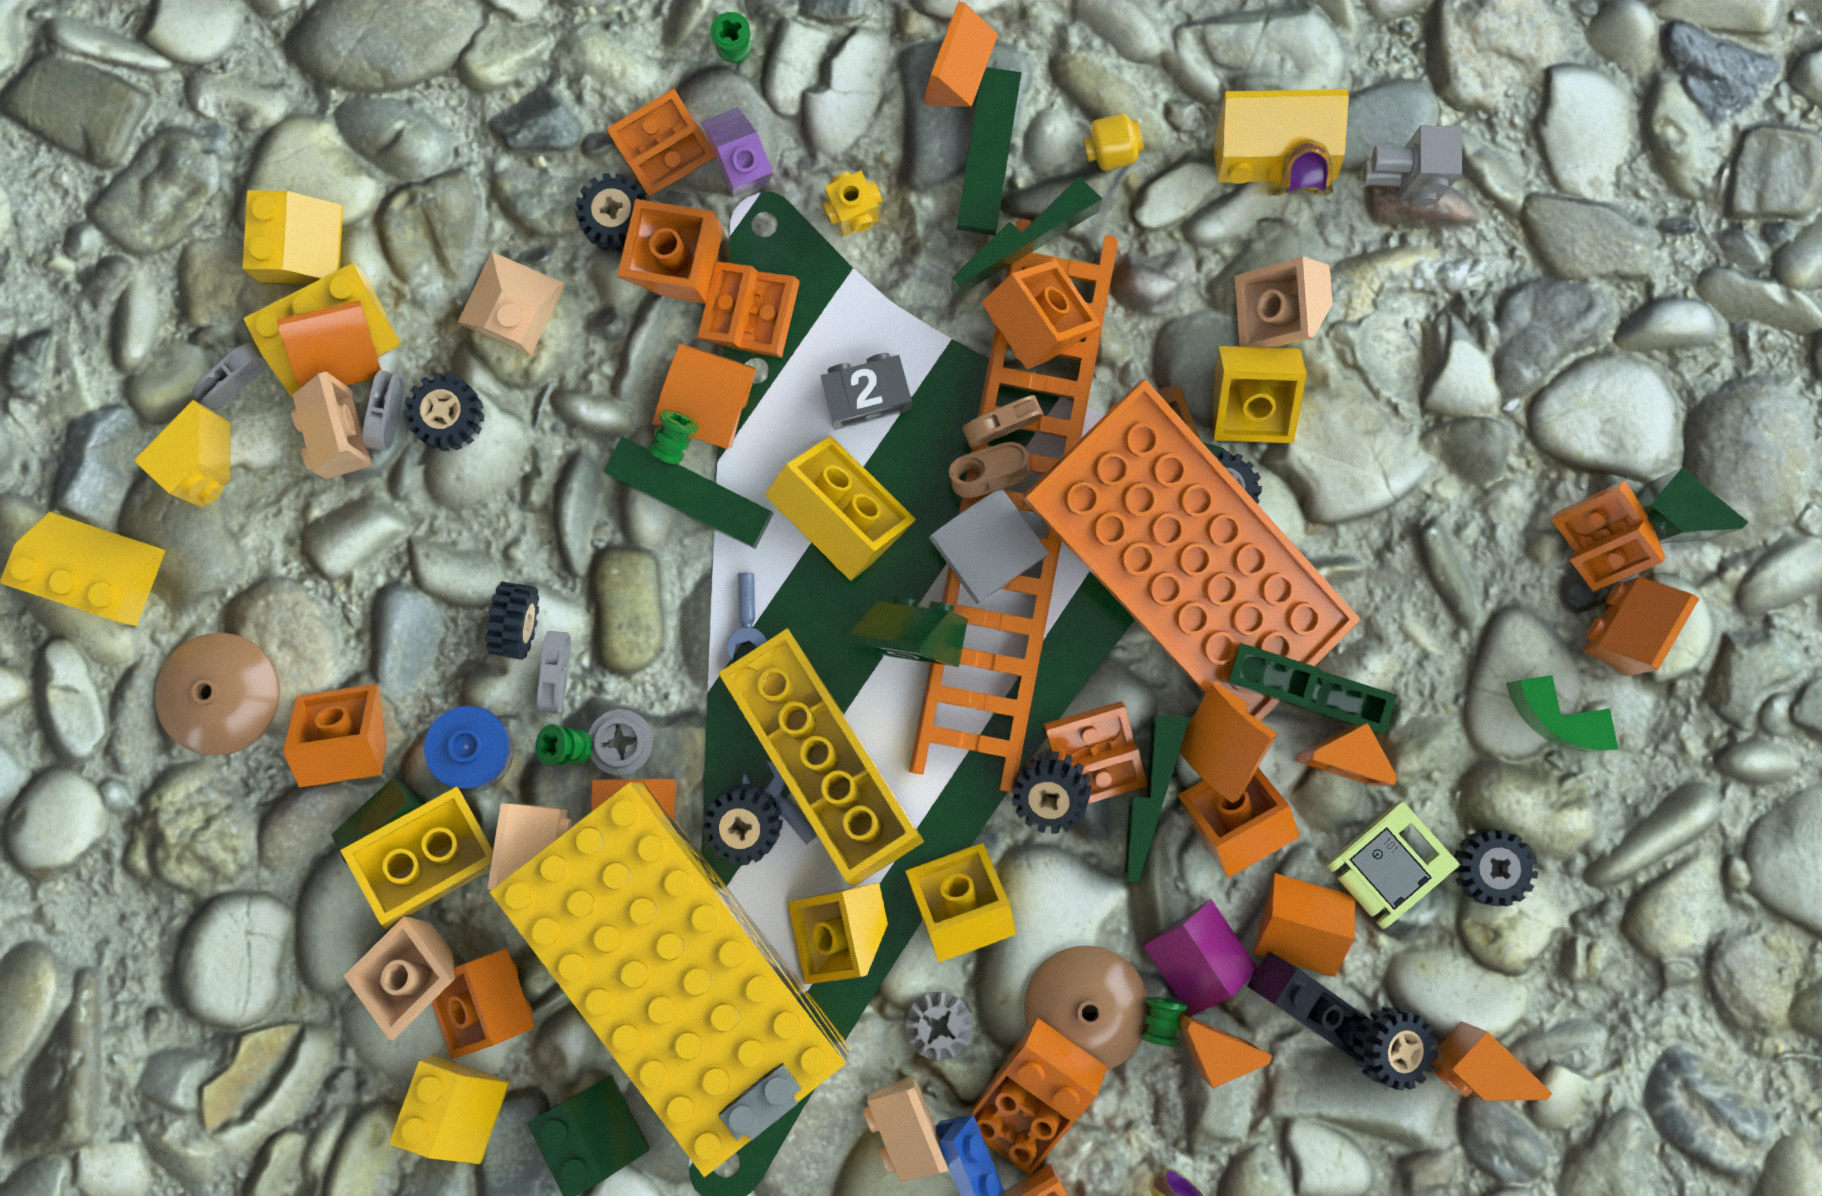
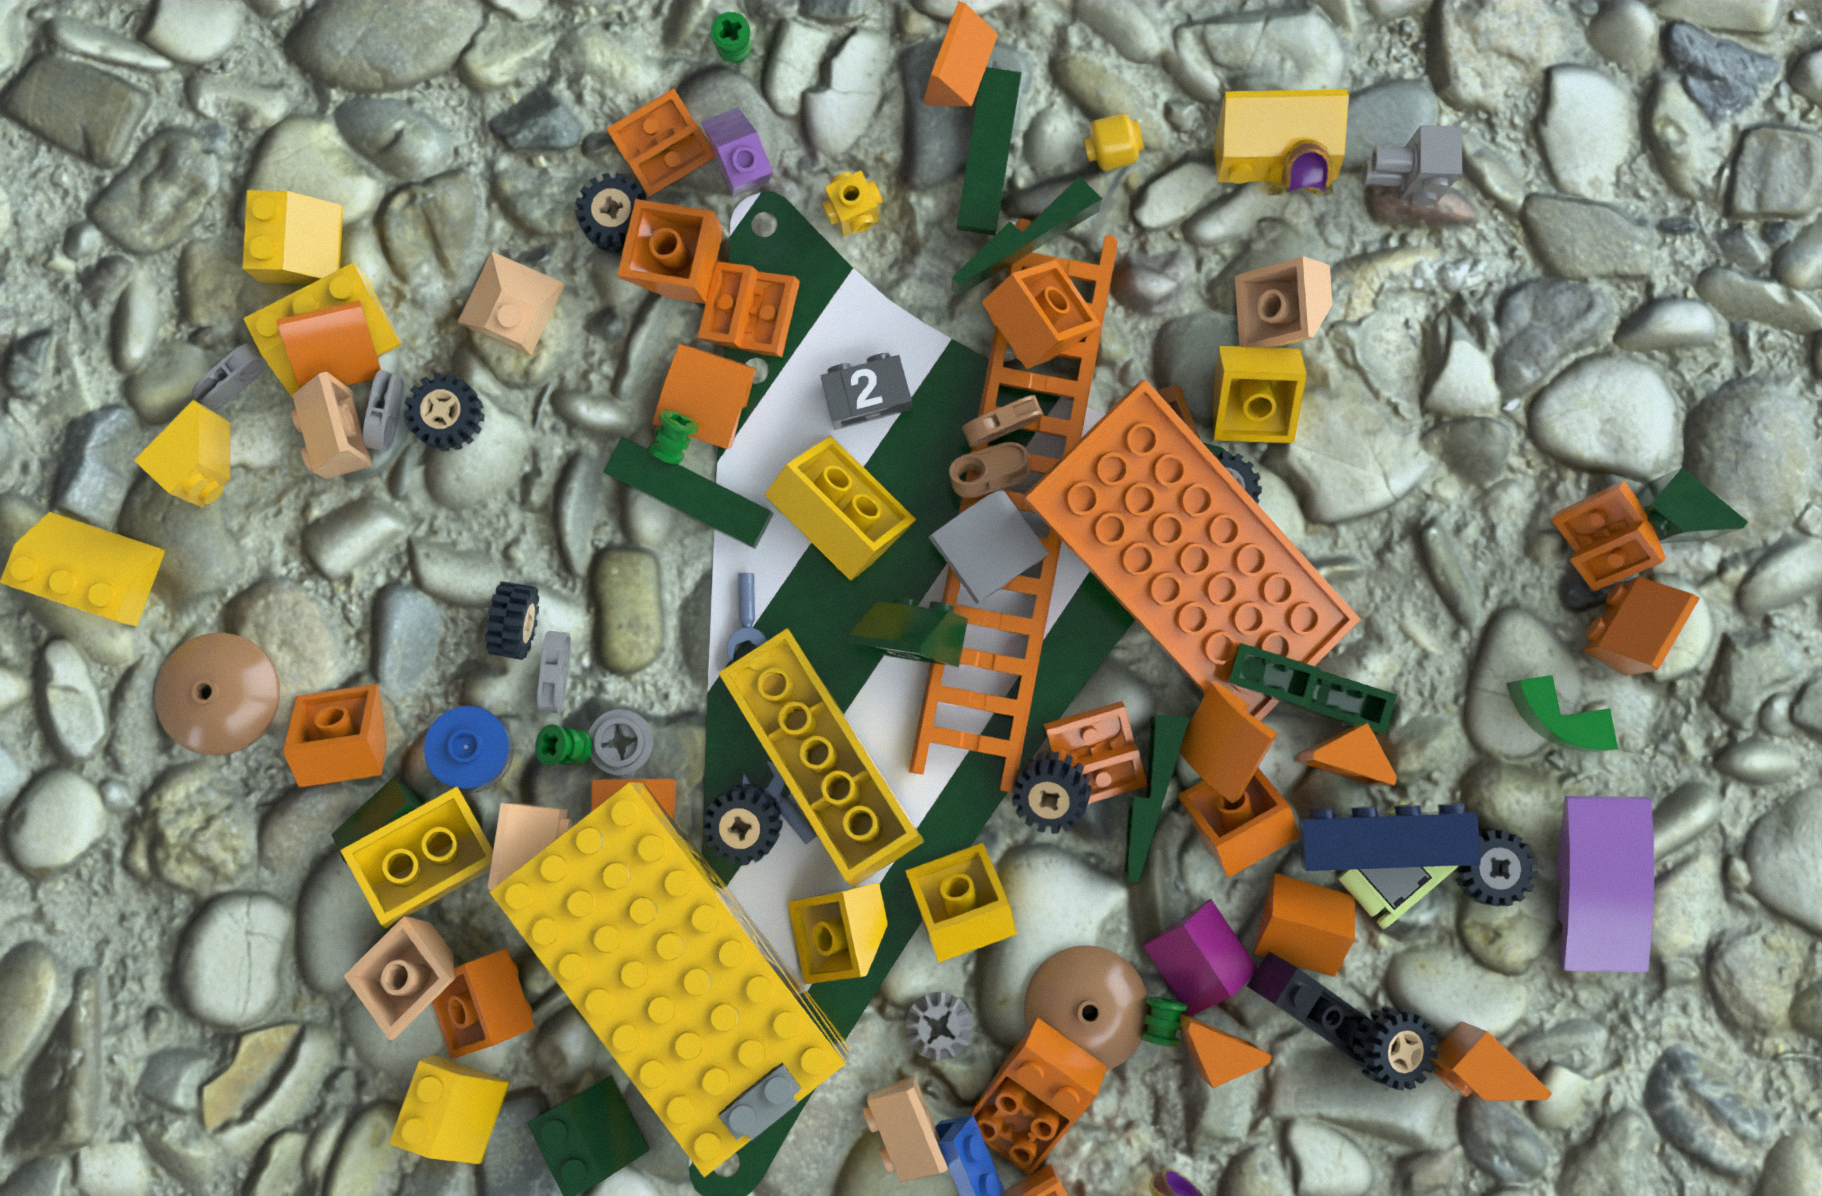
(1389, 839): none -> dark blue brick
(1606, 883): none -> medium lavender slope

